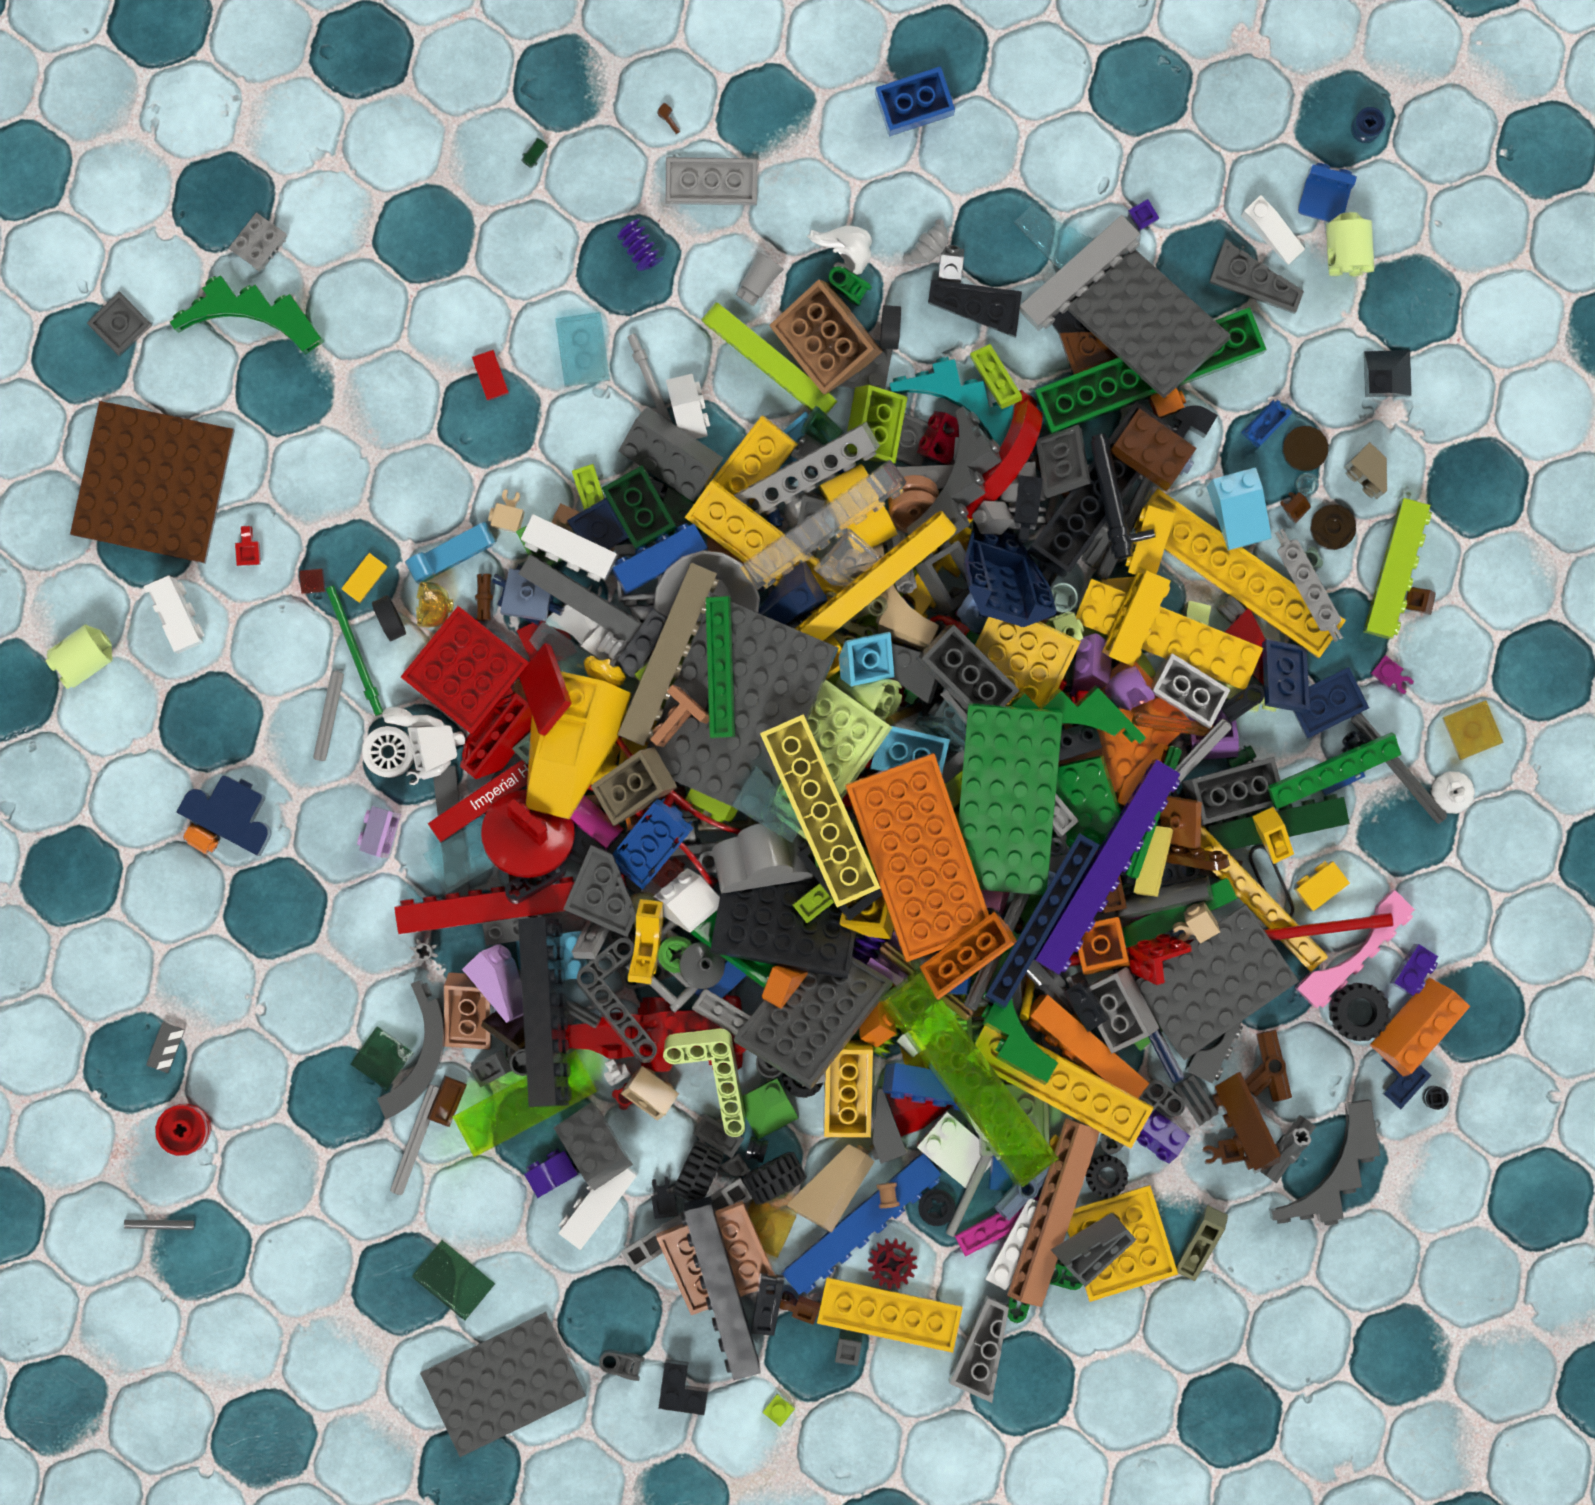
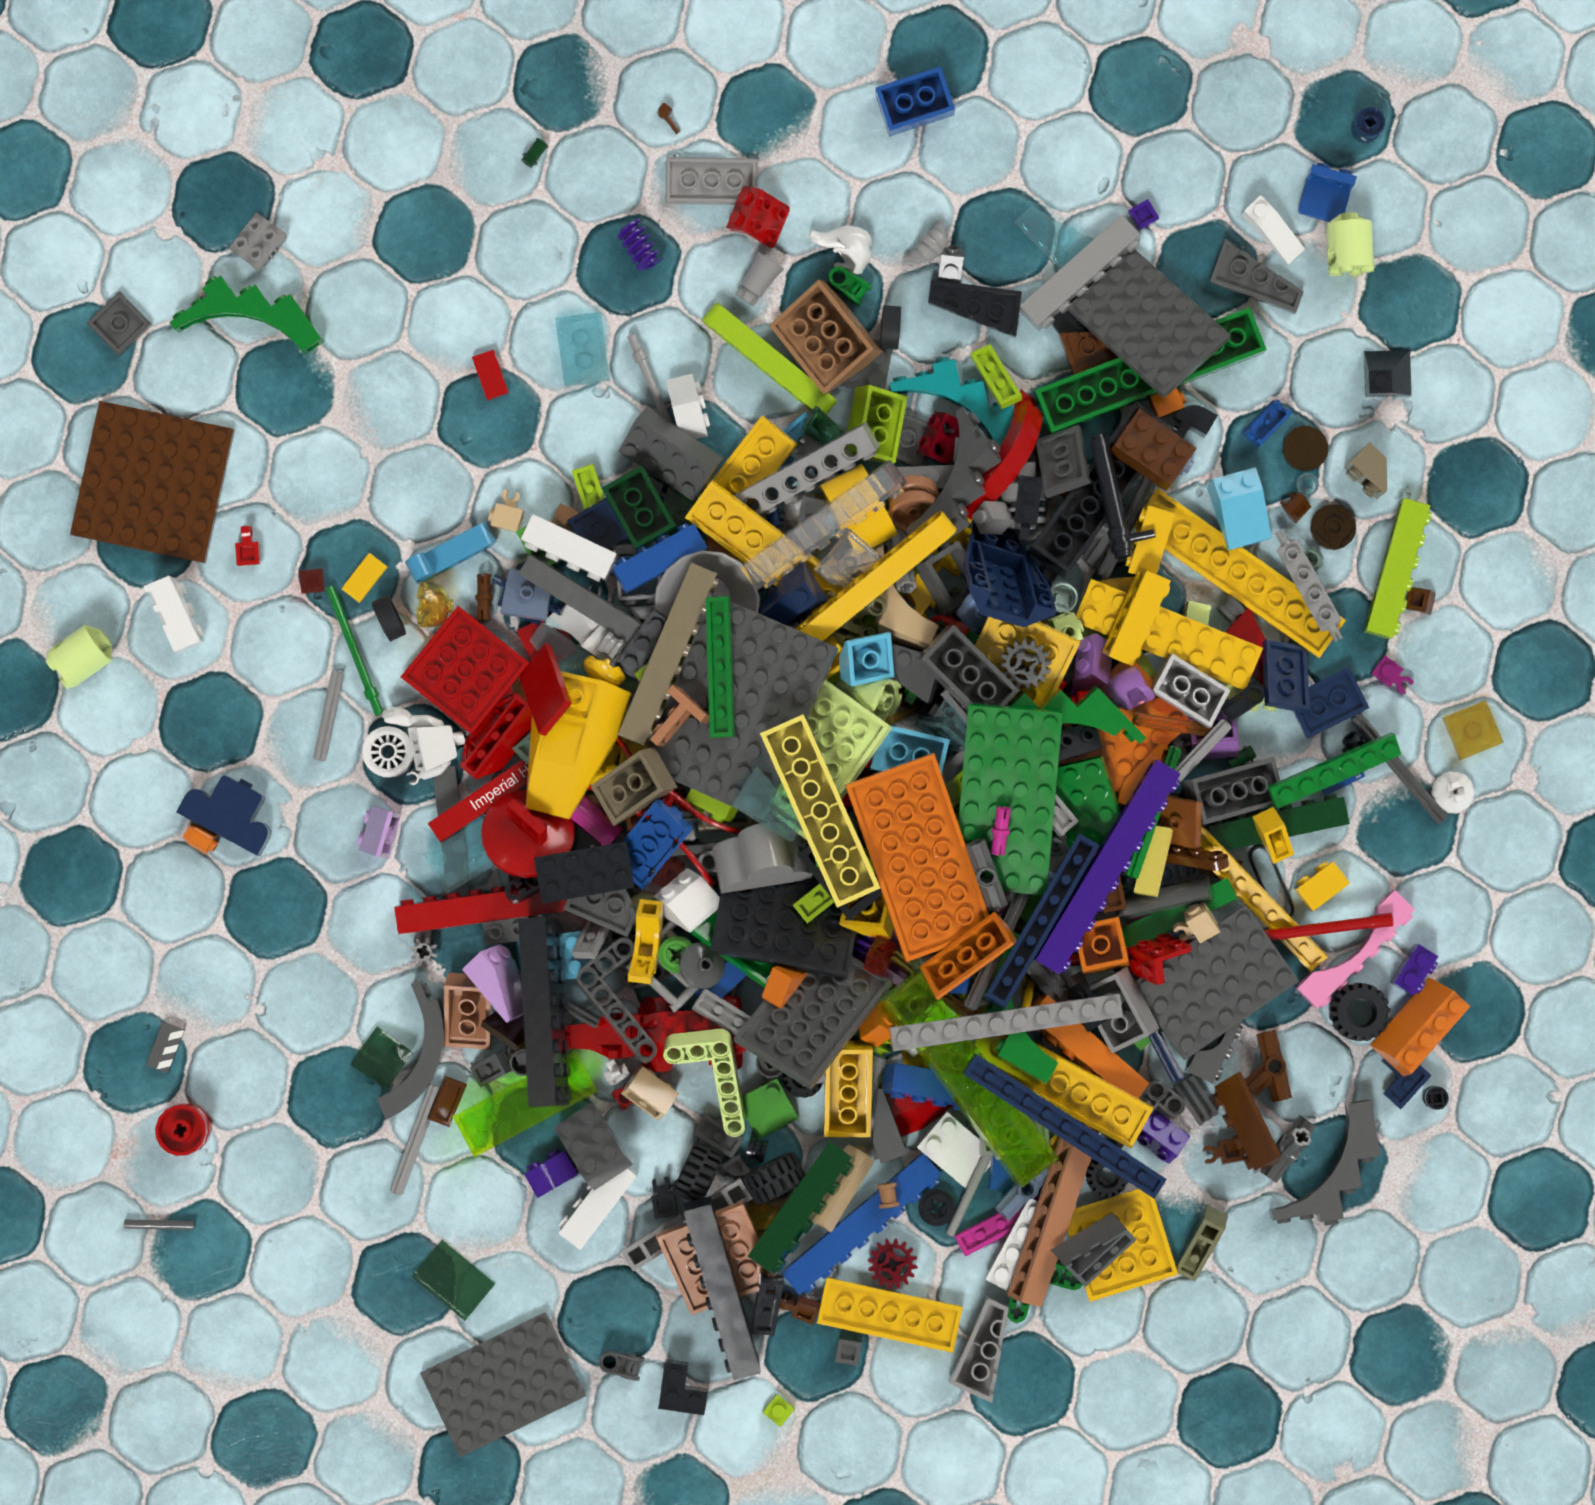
(584, 872): none -> black plate
(758, 216): none -> red bracket
(801, 1208): none -> dark green brick
(880, 956): none -> clear red brick
(991, 887): none -> dark grey piece
(1000, 830): none -> dark pink pin
(1005, 1022): none -> light grey plate
(1031, 671): none -> dark grey gear
(1064, 1125): none -> dark blue plate

